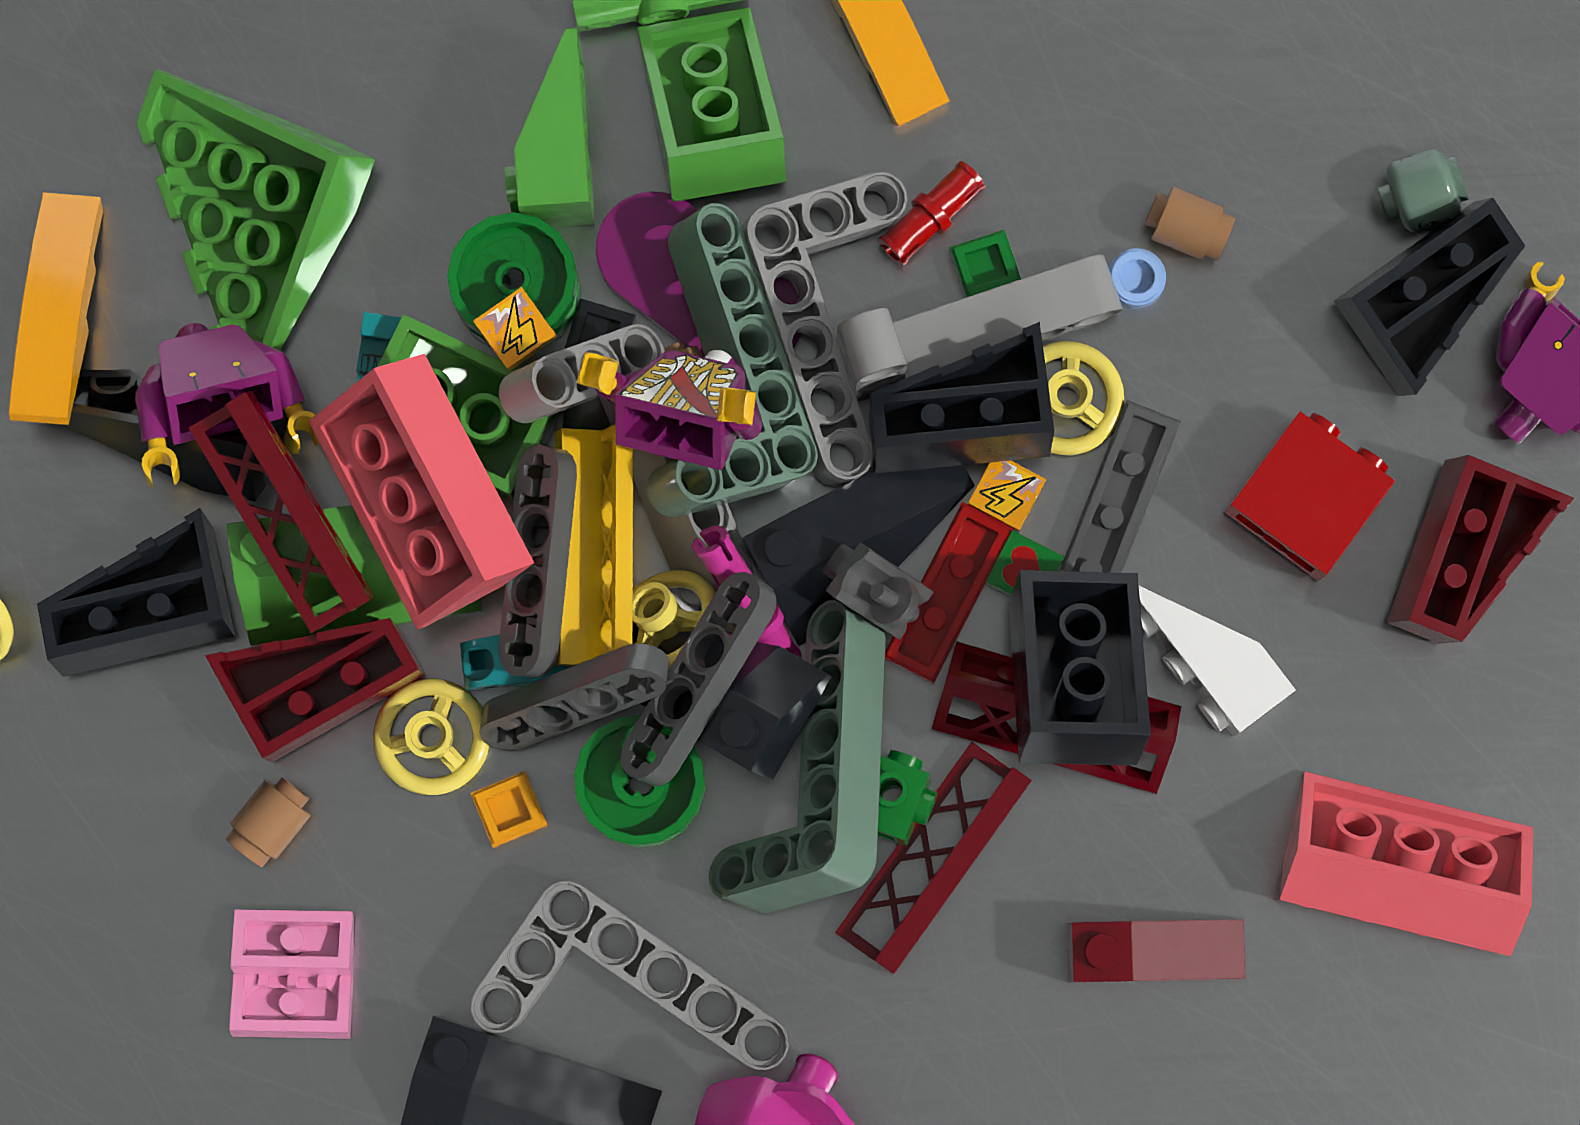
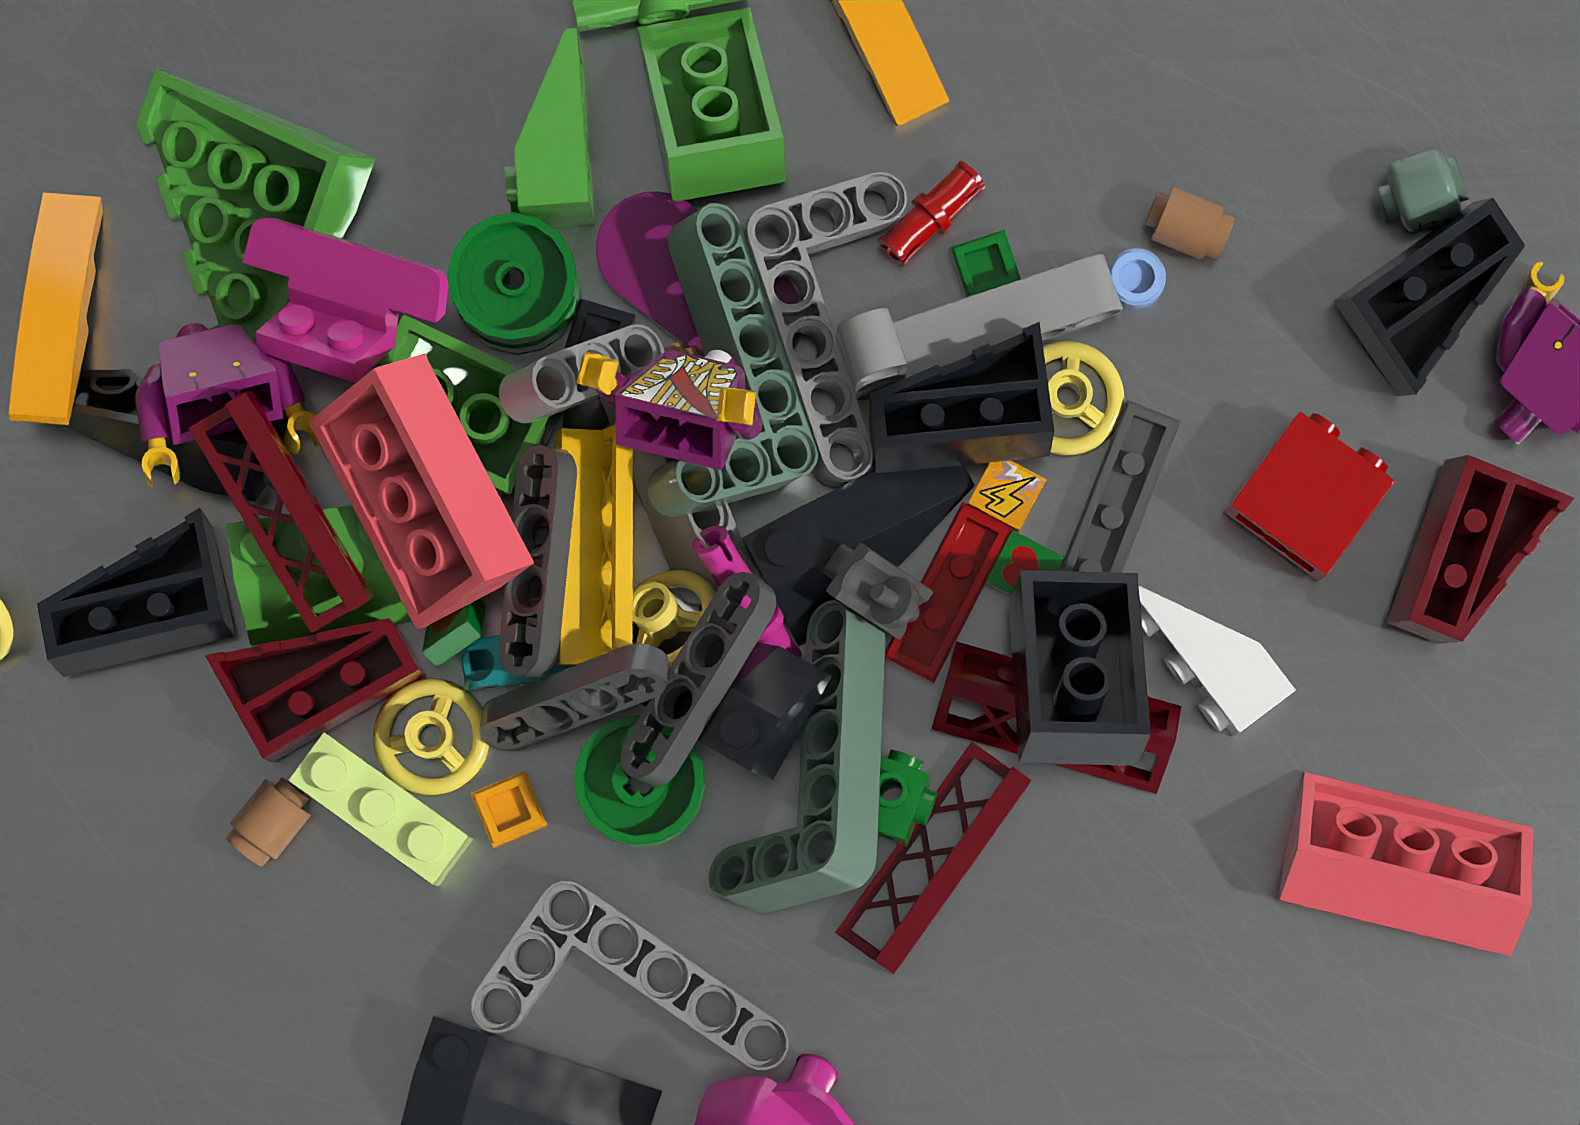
(292, 974): bright pink slope -> none
(339, 298): none -> dark pink plate
(381, 809): none -> yellowish green brick
(453, 632): none -> green tile
(515, 329): tile -> none
(1155, 950): slope -> none

